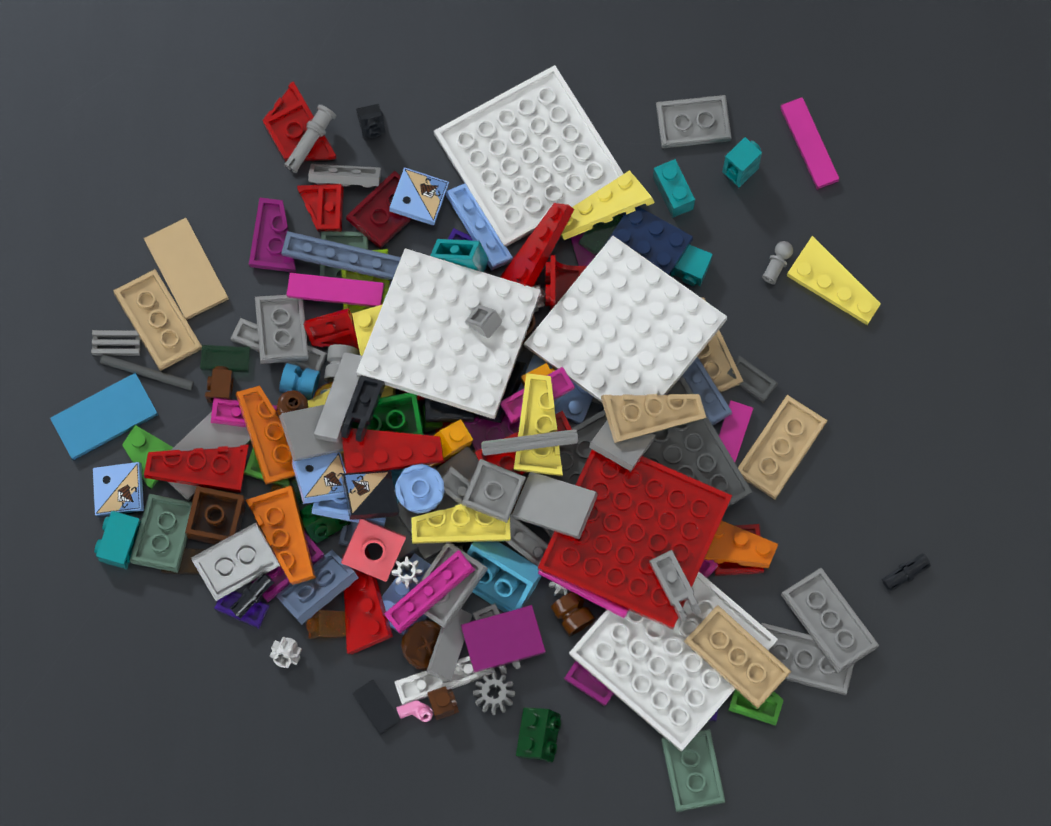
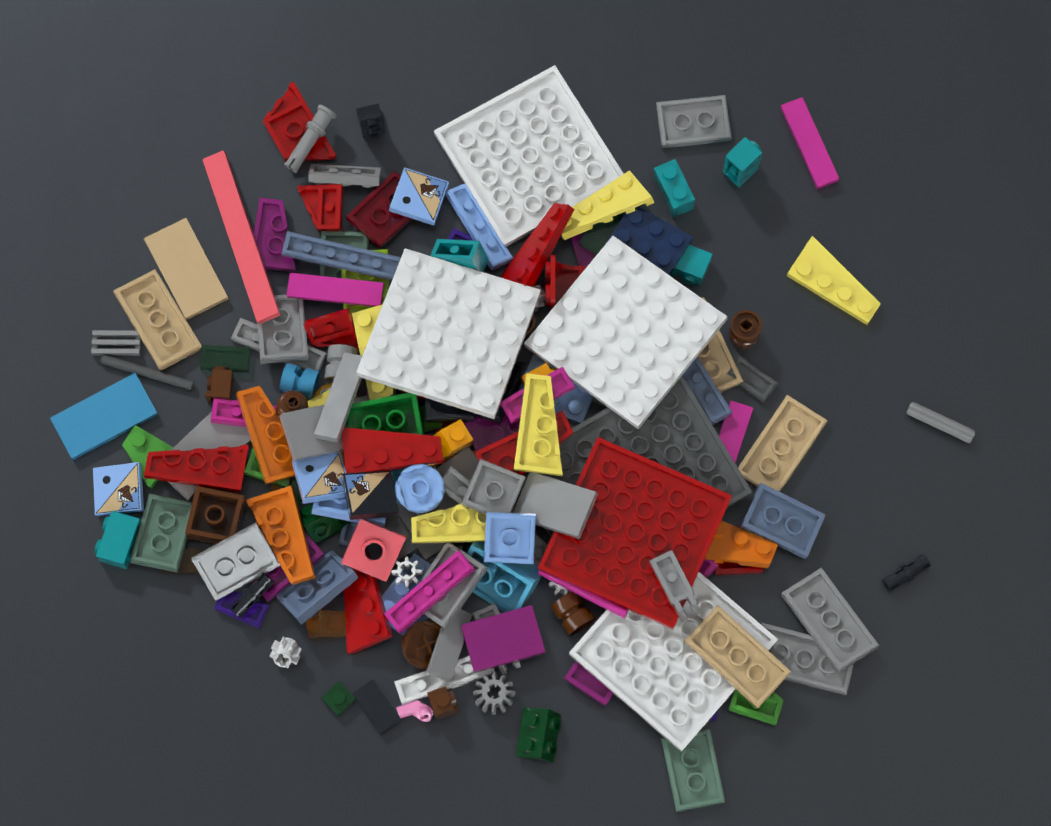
(241, 237): none -> coral tile
(338, 698): none -> dark green plate
(362, 406): black hinge -> none
(484, 320): light grey slope -> none
(509, 538): none -> light blue tile
(529, 442): light grey axle -> none
(624, 453): light grey tile -> none
(645, 414): tan wing -> none
(745, 329): none -> reddish brown wheel
(782, 520): none -> sand blue plate
(783, 251): light grey pin -> none
(941, 422): none -> light grey axle

